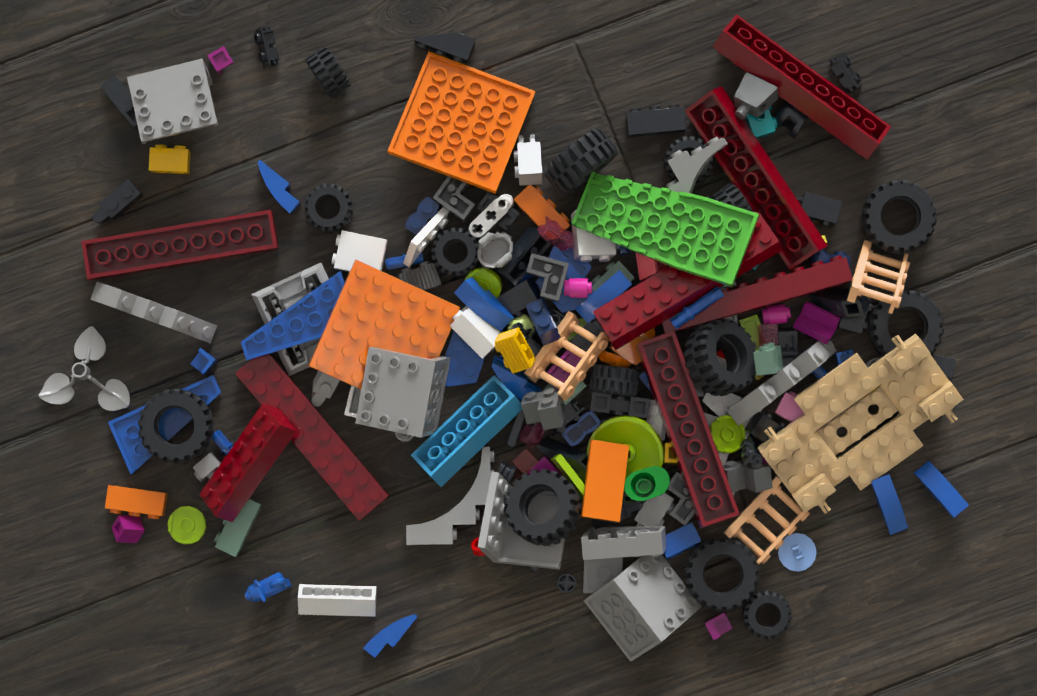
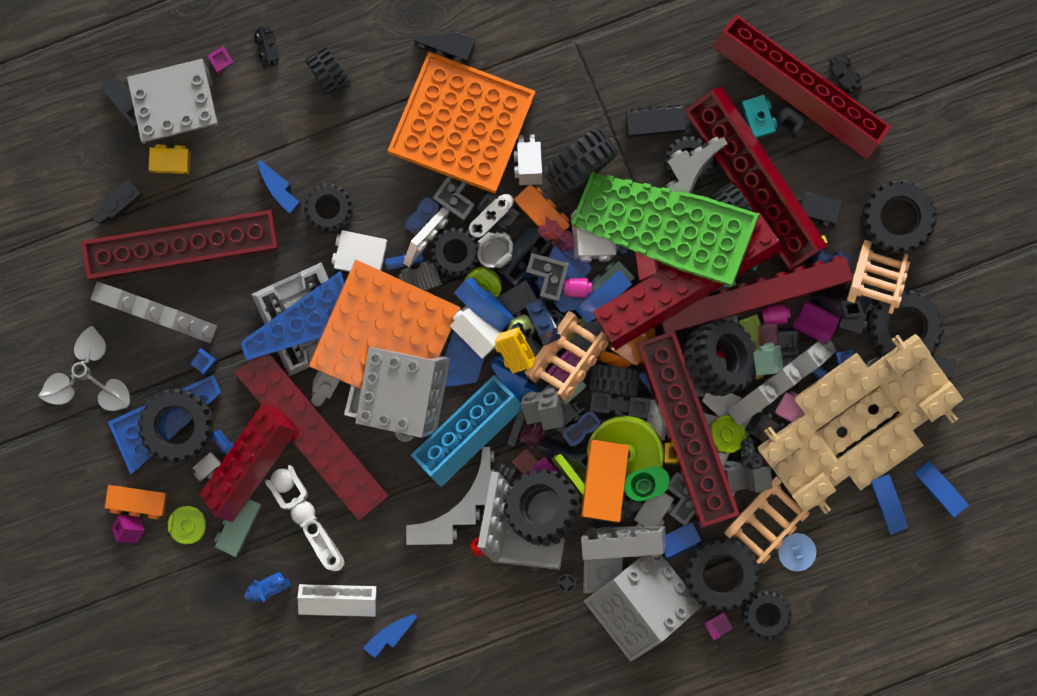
(304, 515): none -> white piece
(688, 313): blue pin -> none
(754, 96): torso -> none

